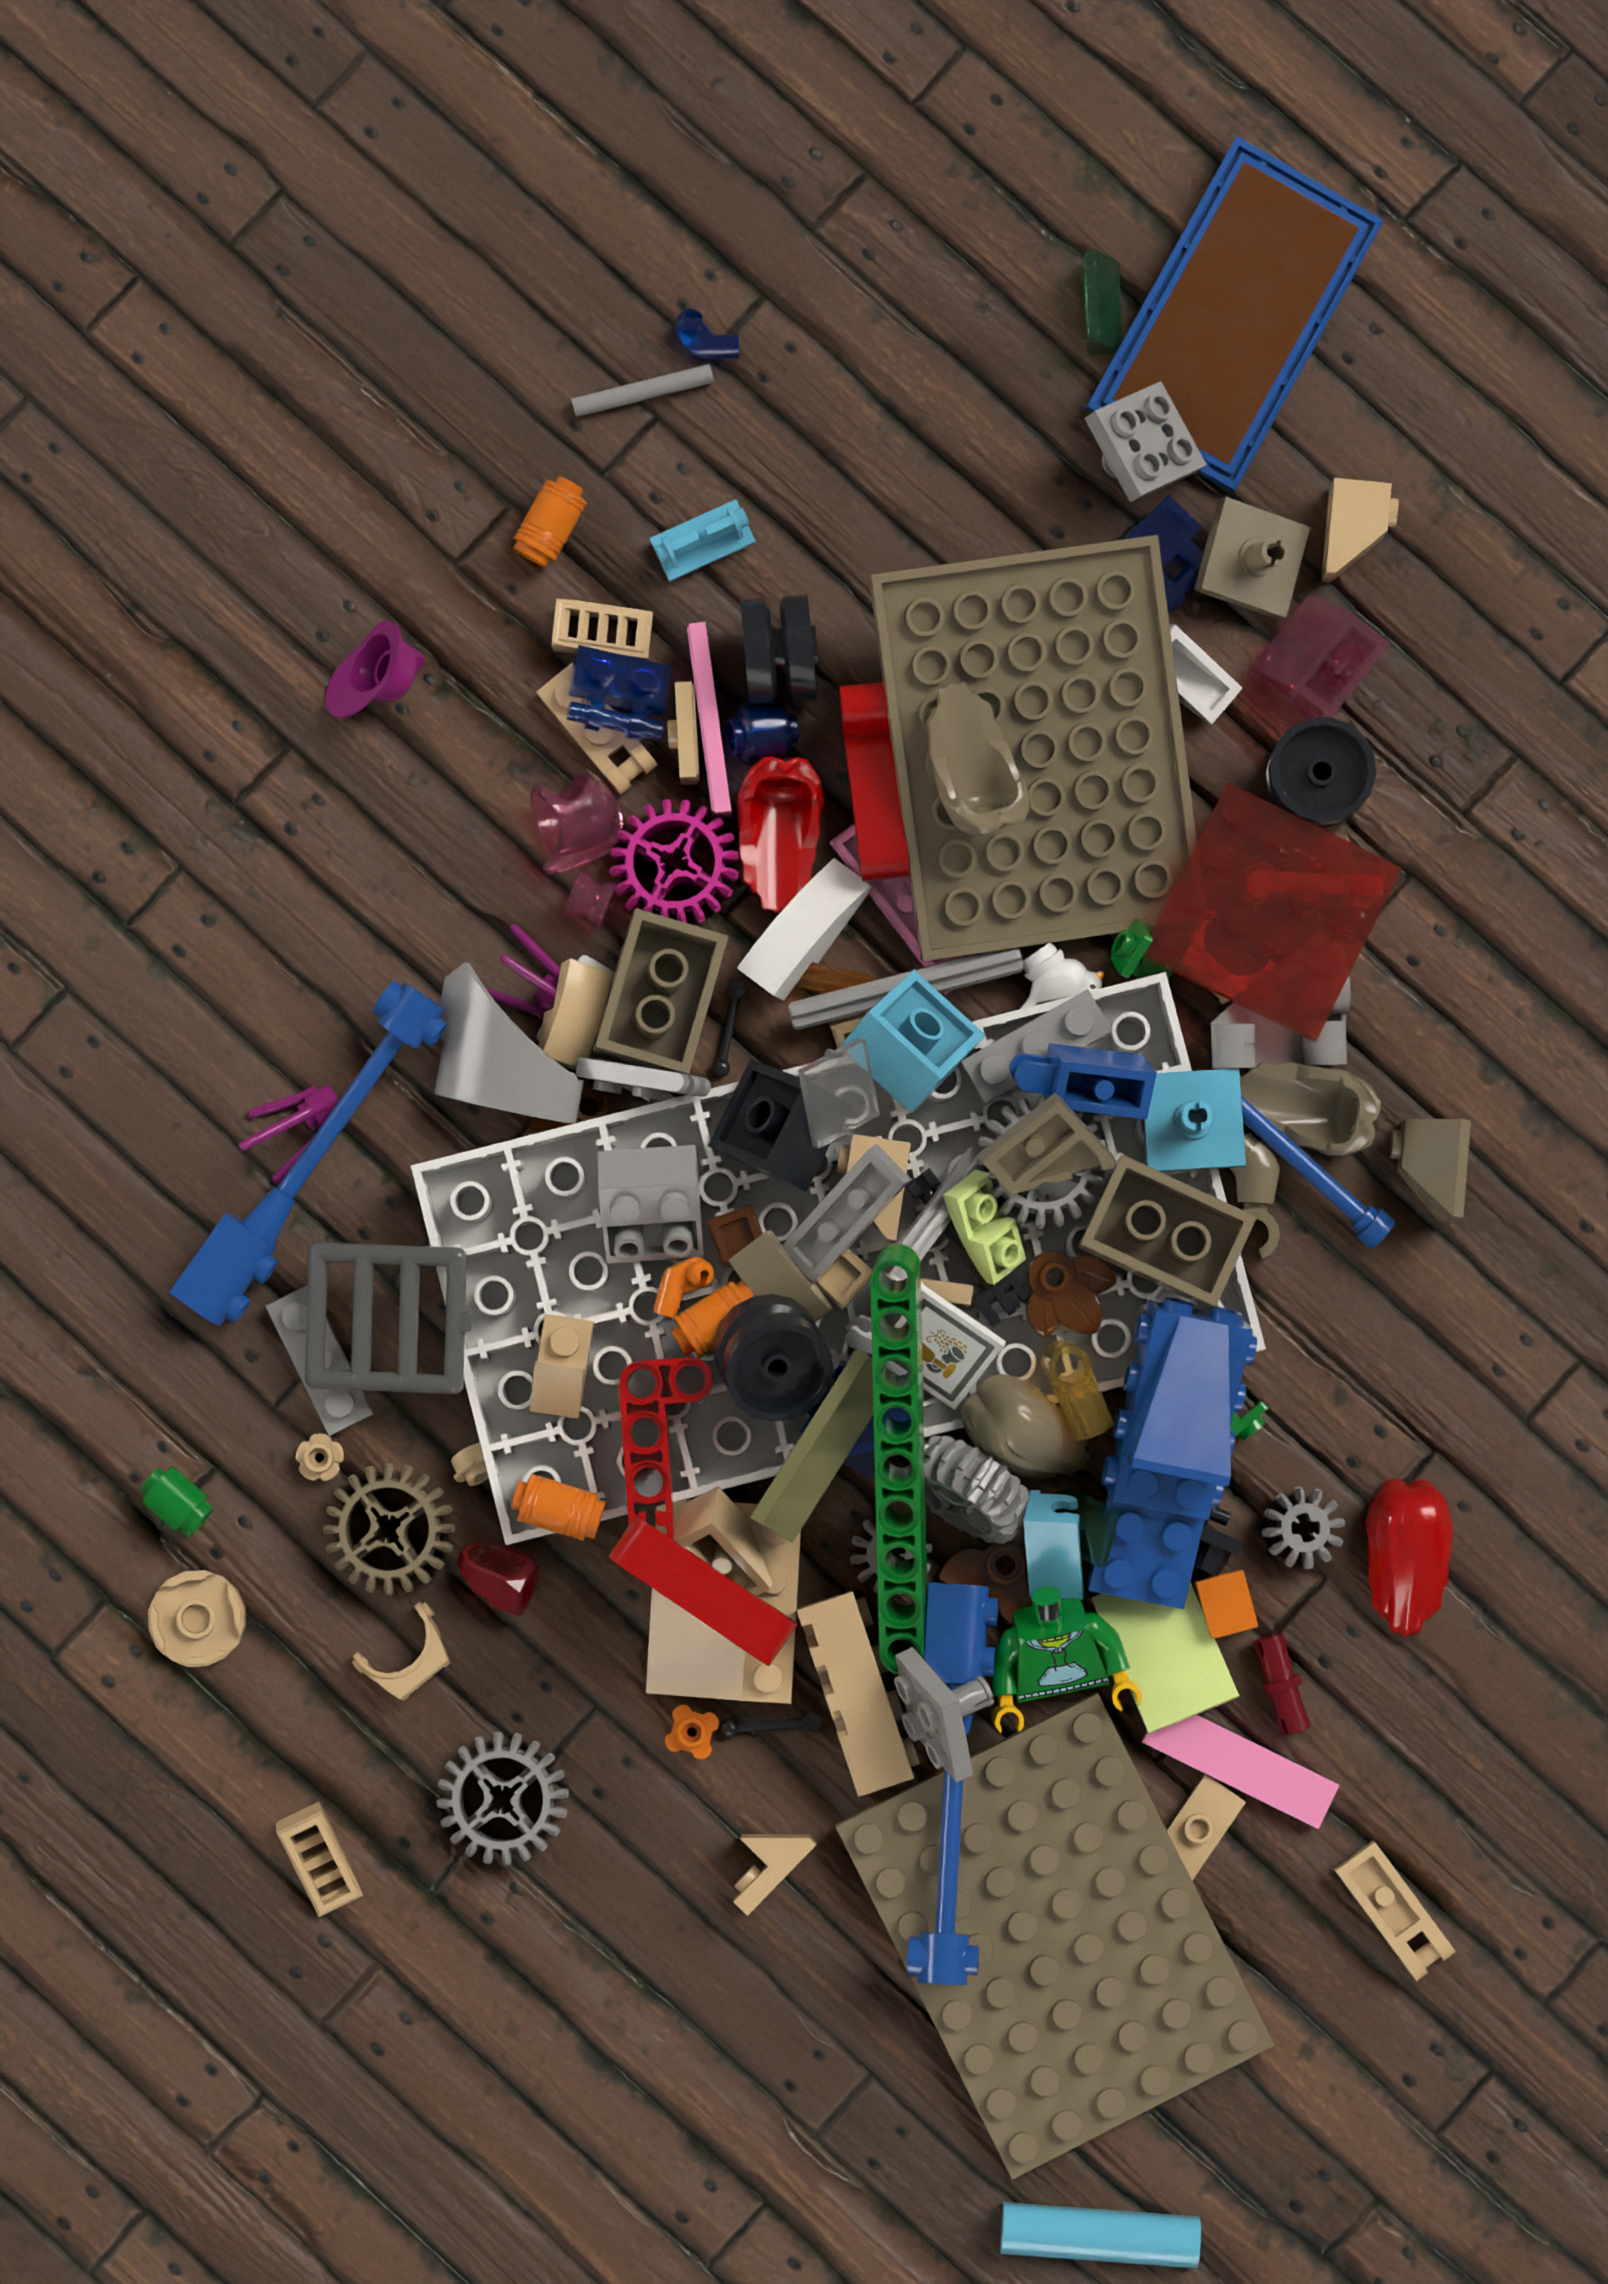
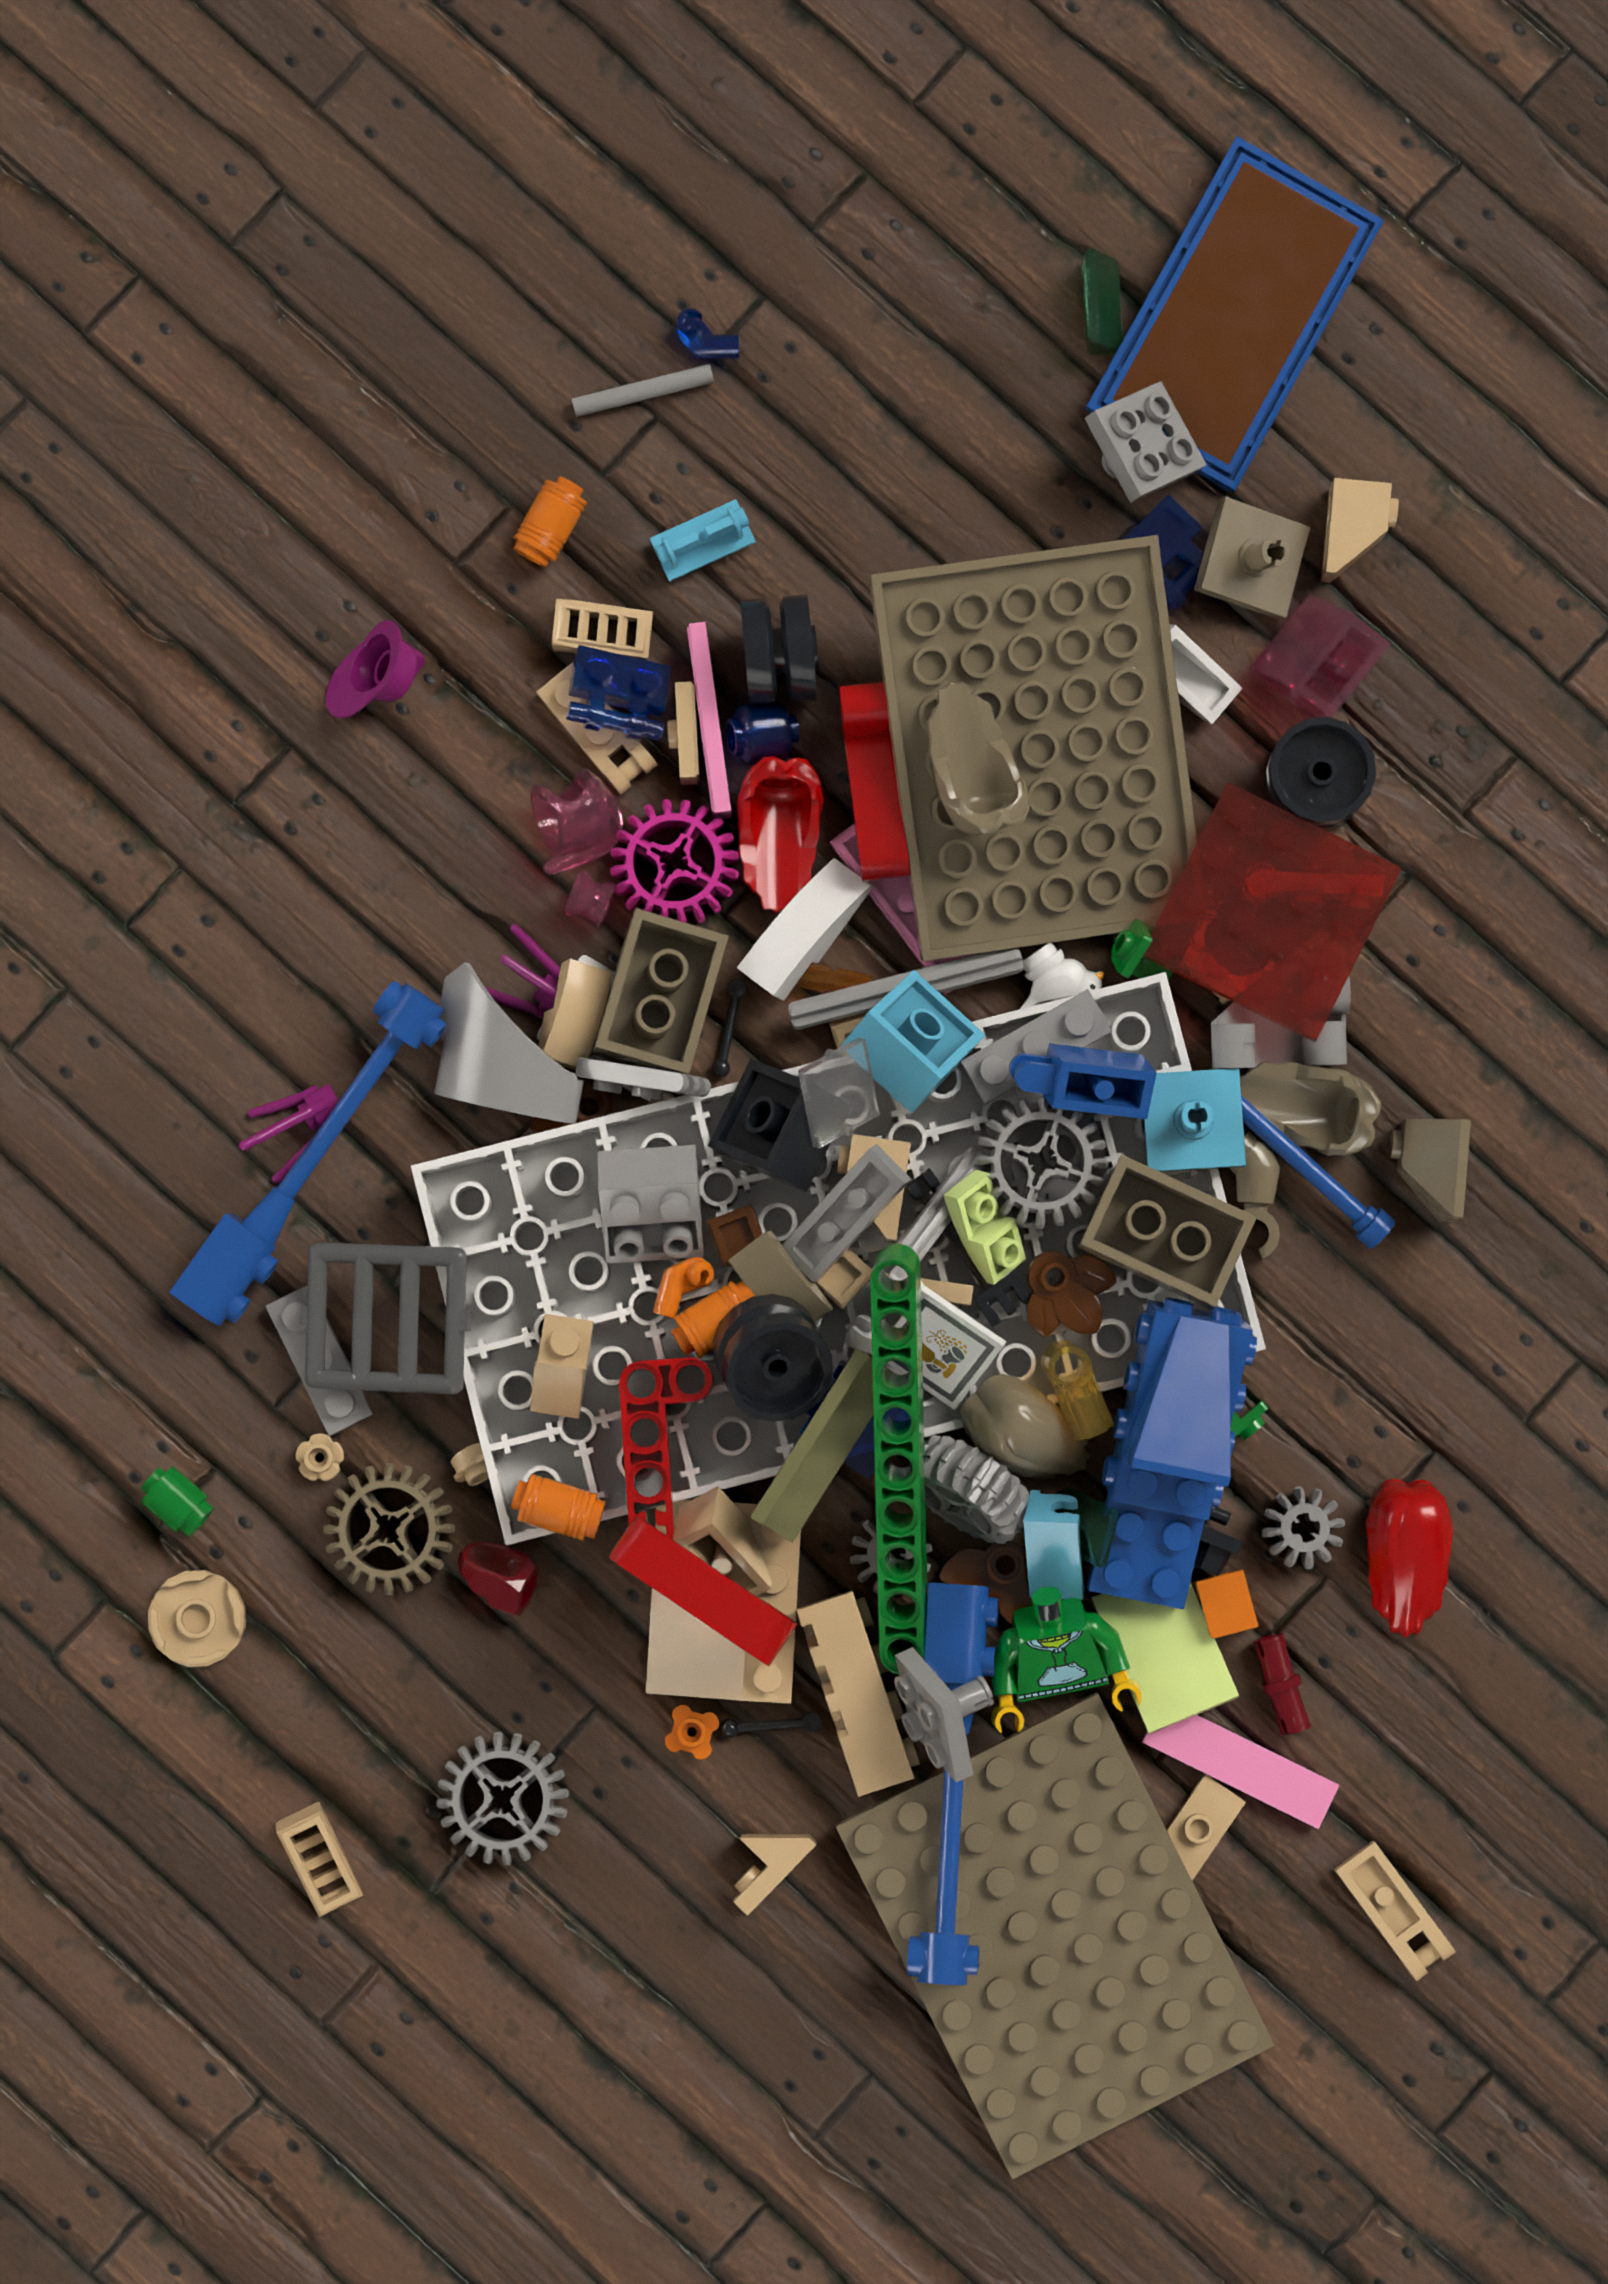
(430, 1661): tan helmet -> none
(1045, 1148): dark tan wing -> none
(1100, 2235): medium azure brick -> none

